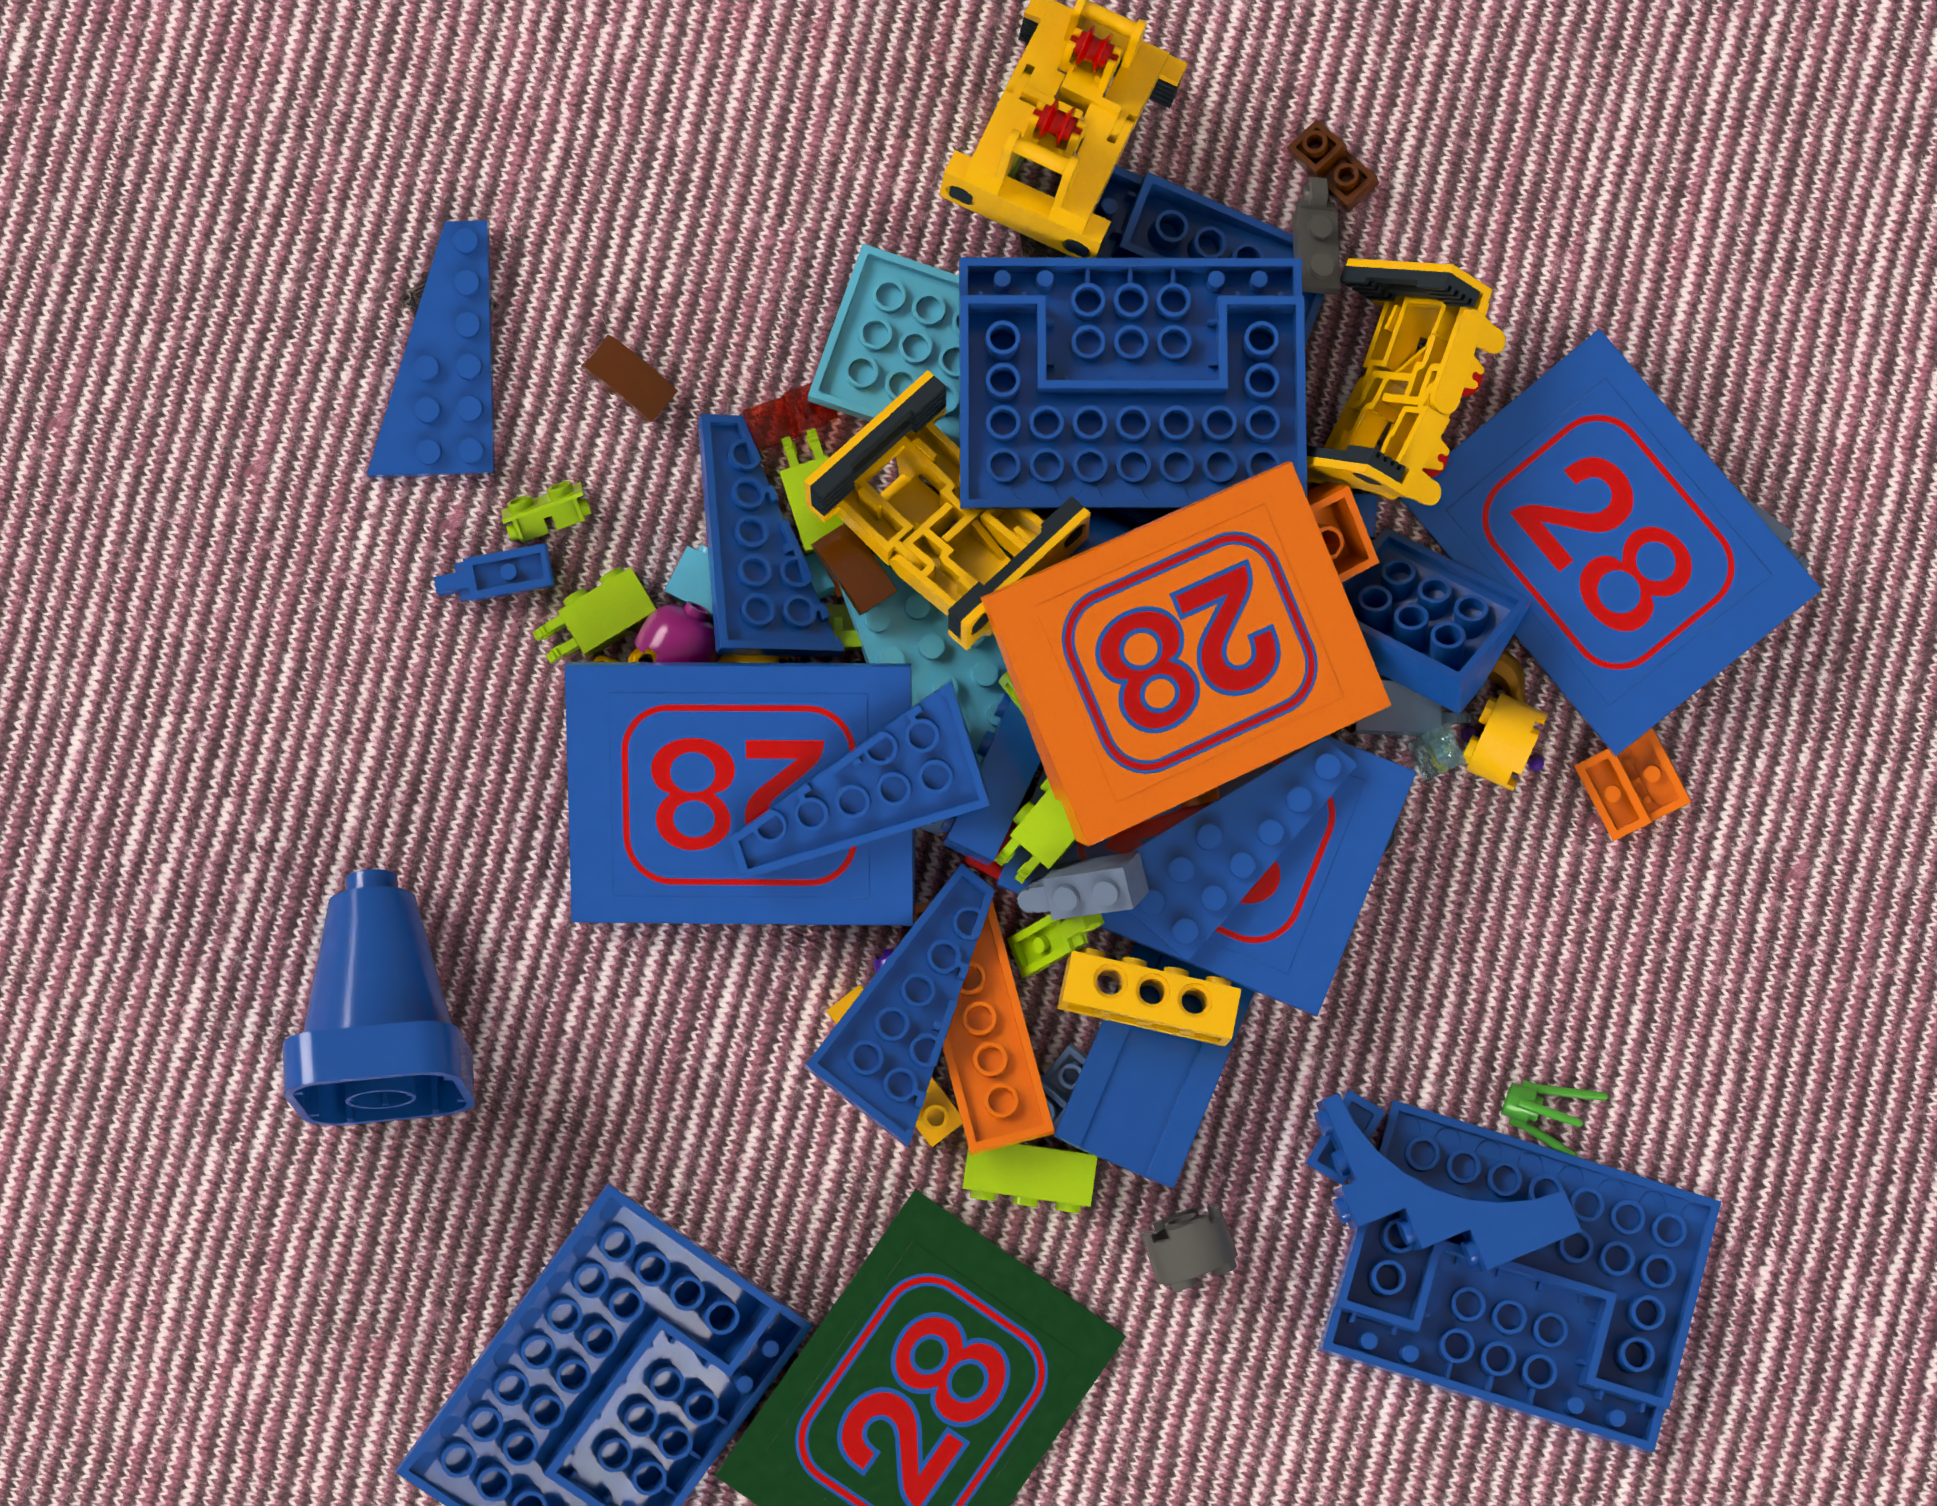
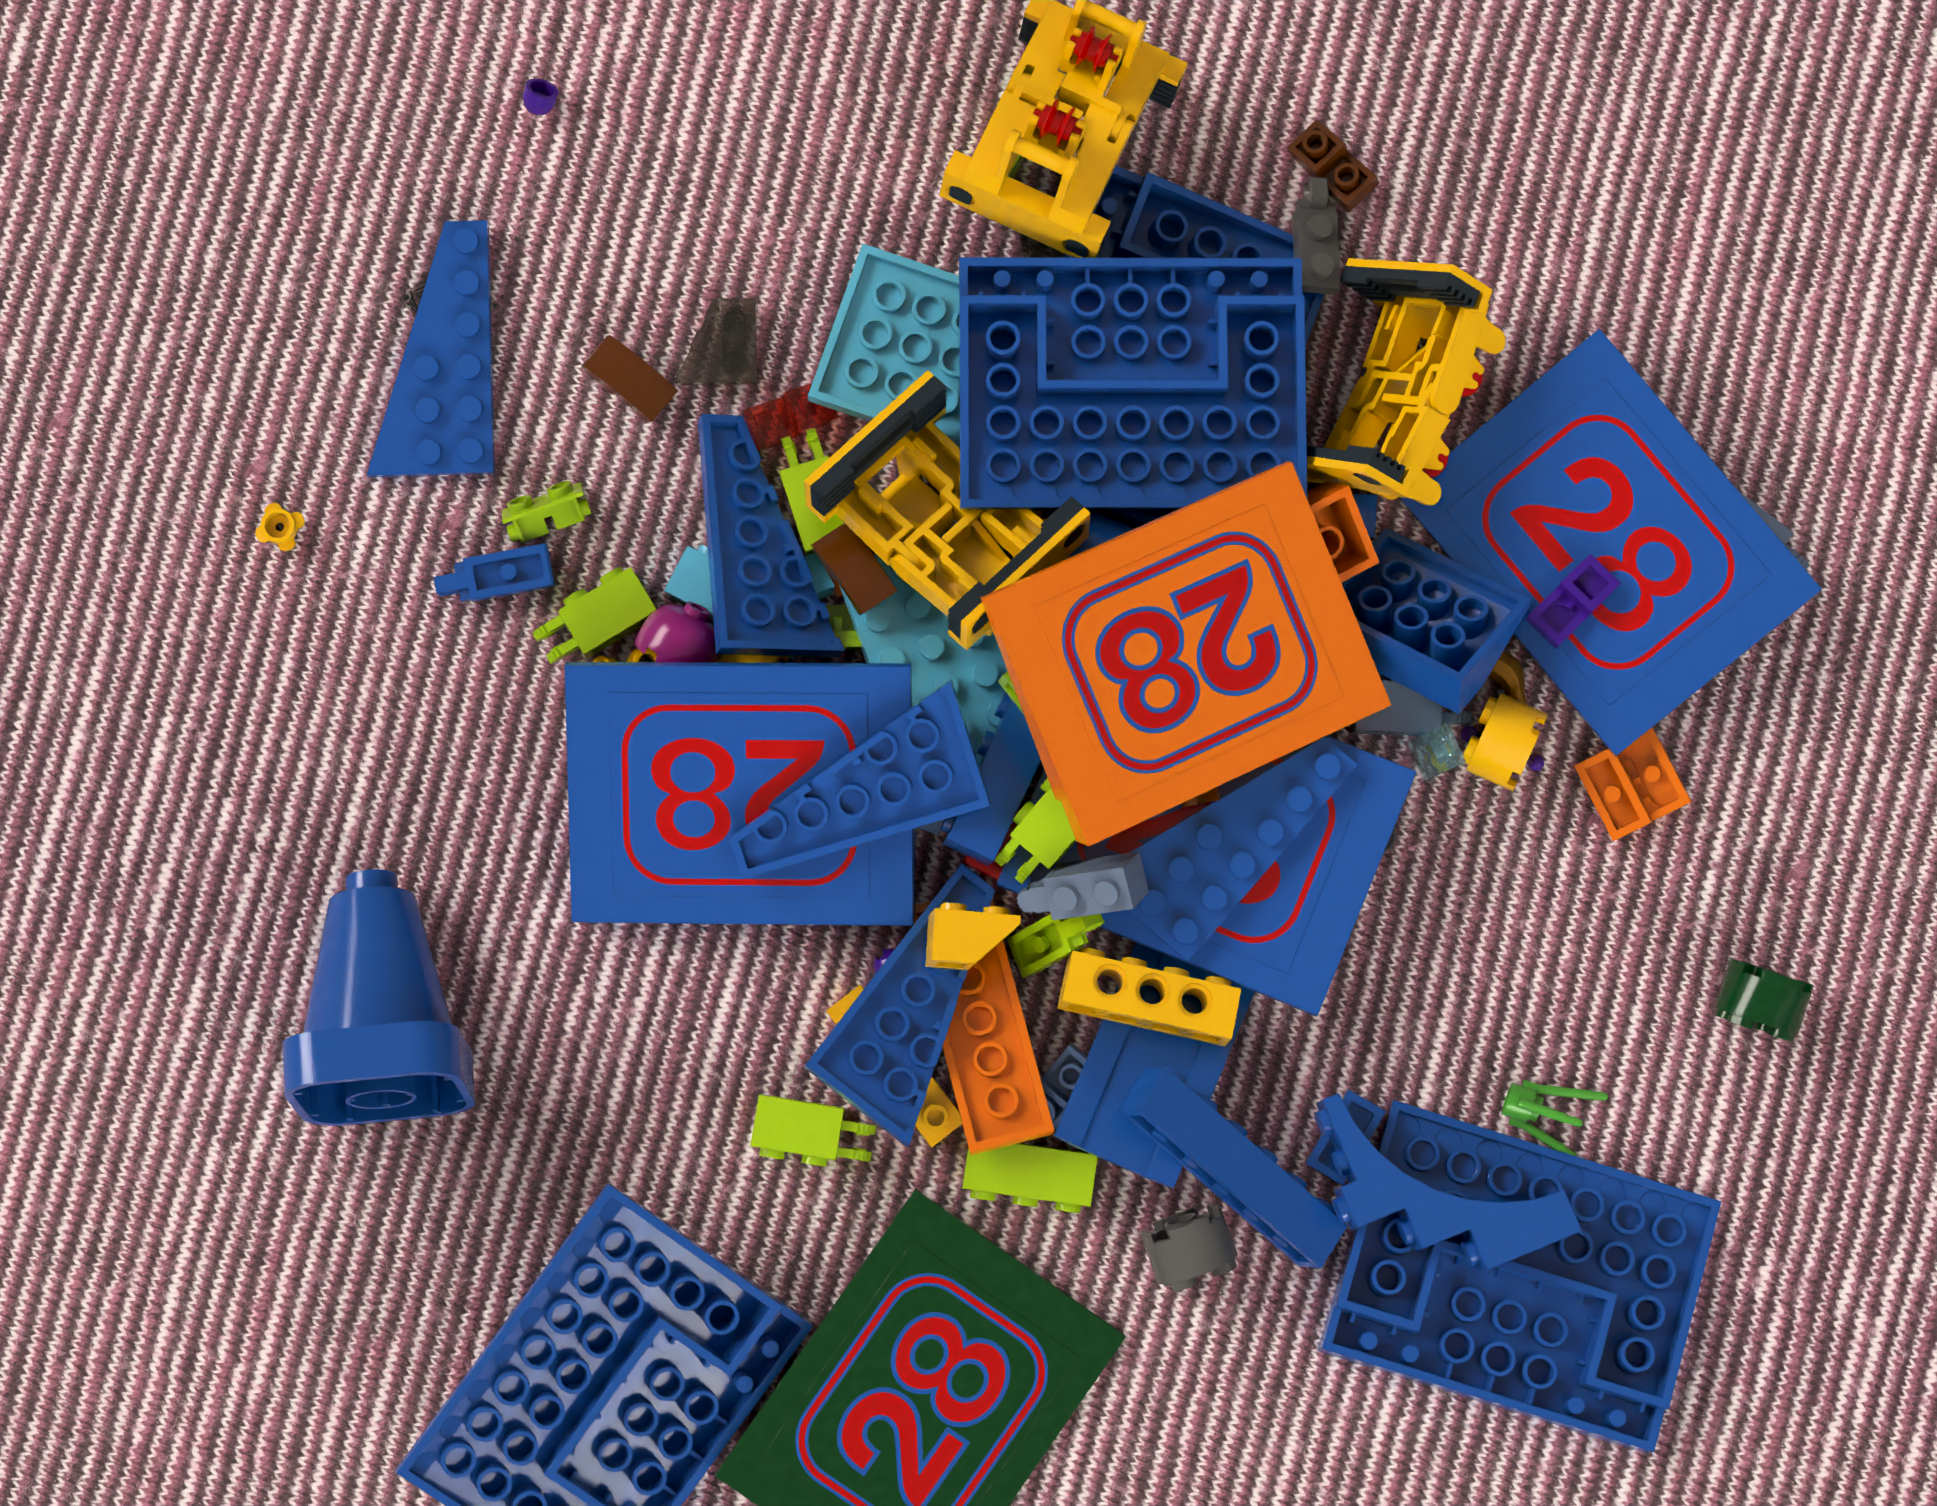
(273, 516): none -> yellow plate
(539, 96): none -> dark purple hinge
(724, 346): none -> clear smoke wing
(806, 1130): none -> lime hinge
(964, 937): none -> yellow slope
(1233, 1166): none -> blue brick
(1573, 601): none -> dark purple slope
(1763, 997): none -> dark green brick

